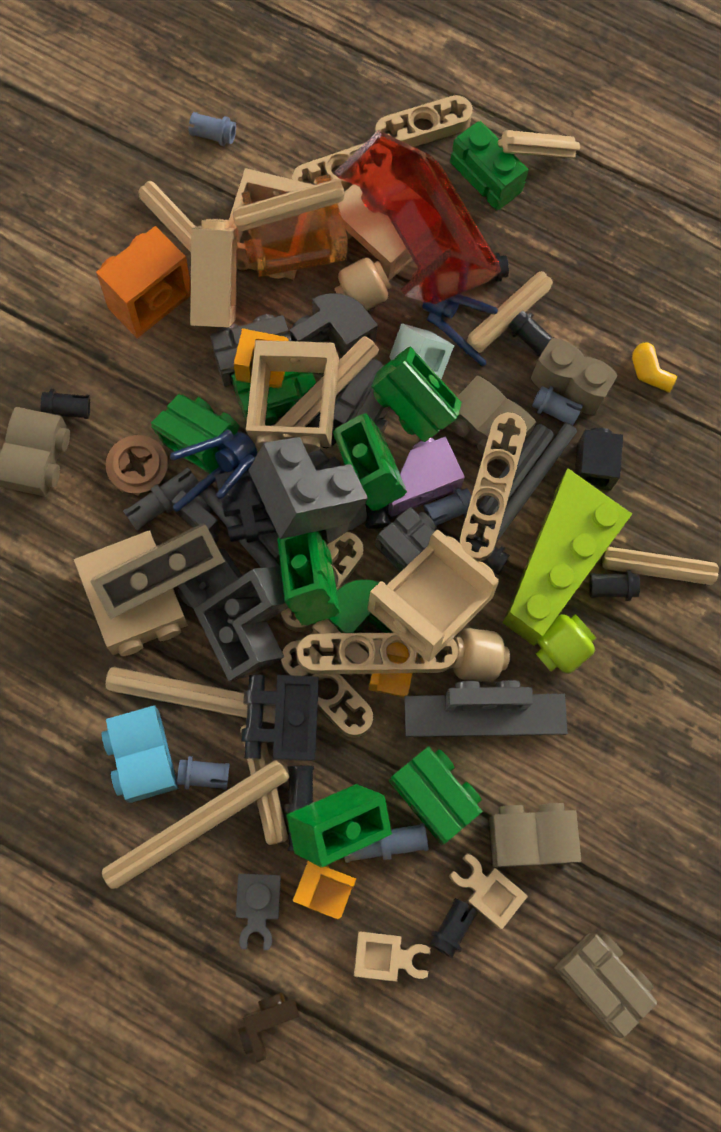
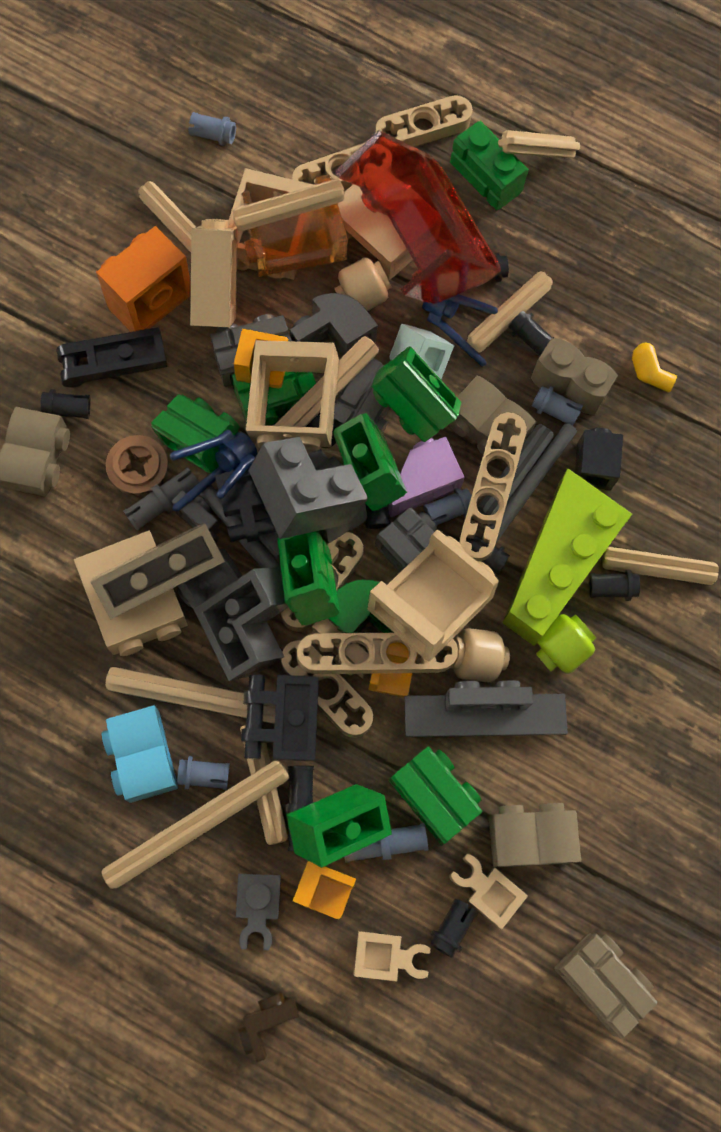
(111, 356): none -> black plate

